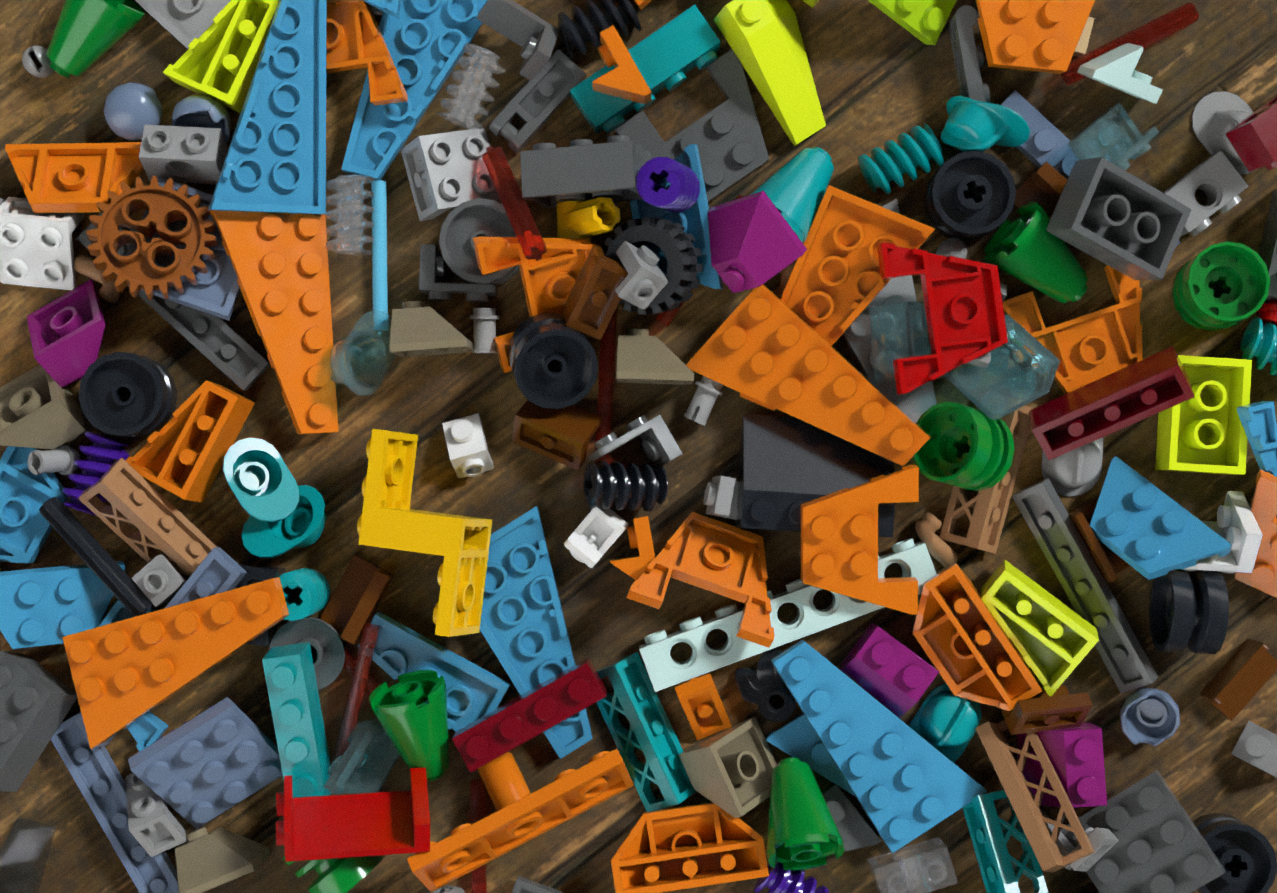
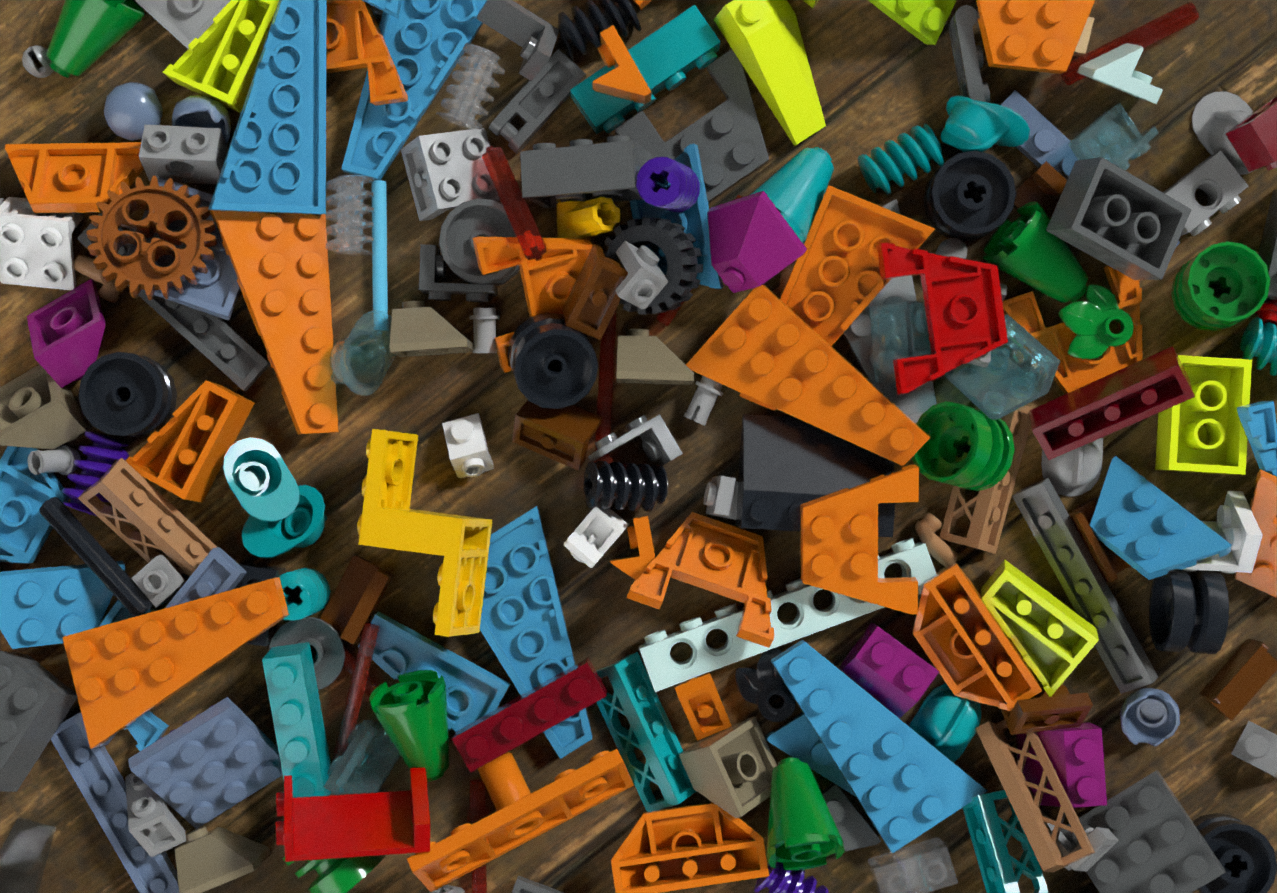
(1091, 323): none -> green plate

